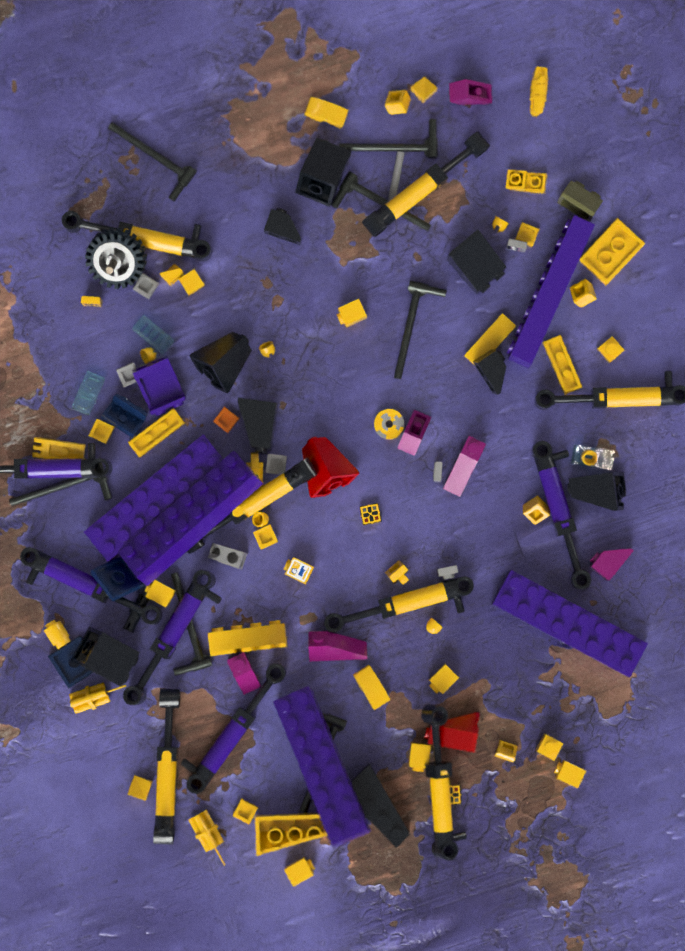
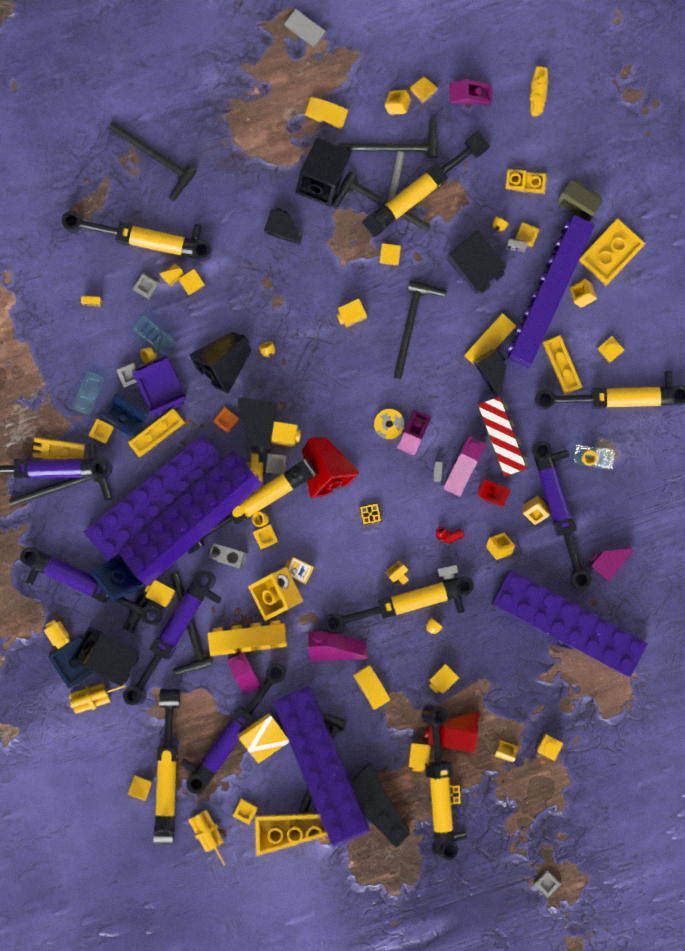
(116, 258): wheel -> none
(263, 738): none -> yellow tile
(275, 593): none -> yellow brick
(285, 434): none -> yellow brick
(299, 870): yellow brick -> none
(305, 28): none -> light grey tile
(390, 254): none -> yellow tile
(447, 536): none -> red arm
(493, 493): none -> red bracket
(500, 546): none -> yellow slope
(501, 436): none -> brick
(547, 883): none -> light grey tile
(569, 773): yellow brick -> none
(599, 489): black slope -> none

